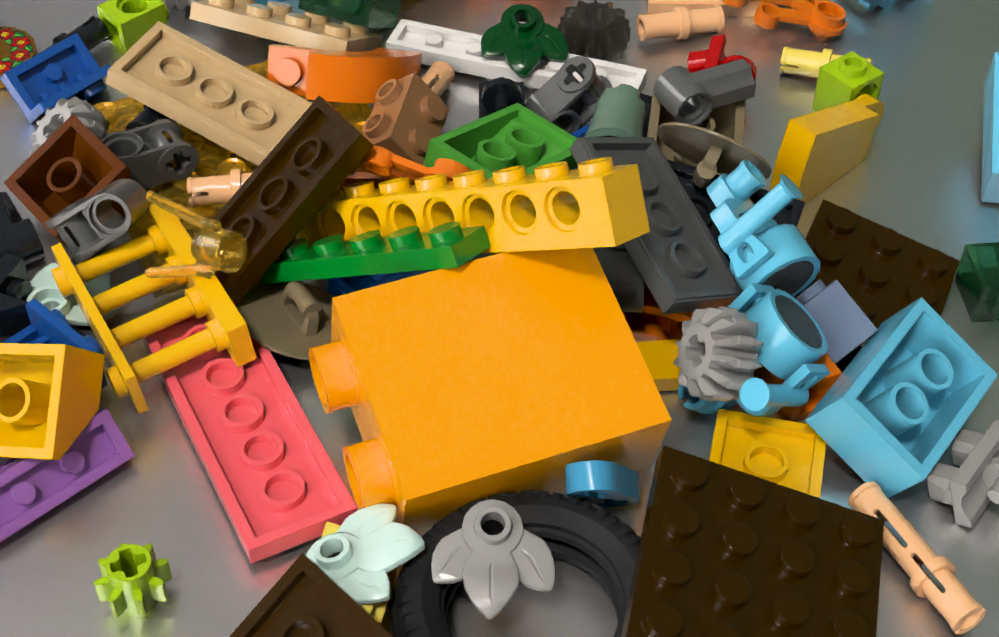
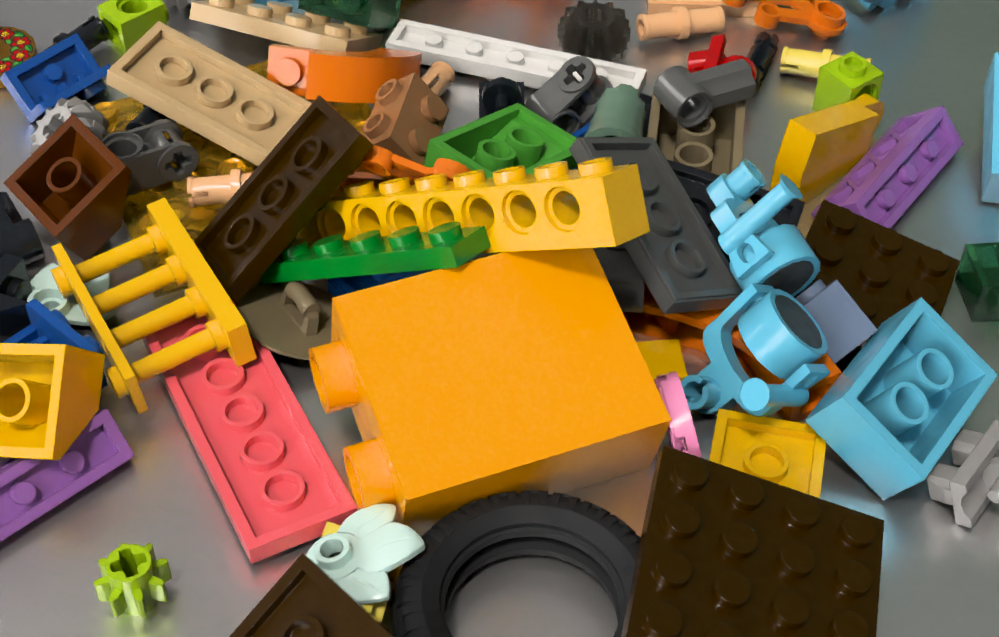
(93, 221): dark grey piece -> none
(211, 246): clear yellow plant -> none
(493, 563): light grey plate -> none
(524, 43): dark green plate -> none
(602, 483): dark azure beam -> none
(681, 430): none -> bright pink tile
(709, 150): dark tan shield -> none
(717, 353): light grey gear -> none
(761, 55): none -> black axle
(898, 167): none -> medium lavender fence
(956, 602): light nougat pin -> none

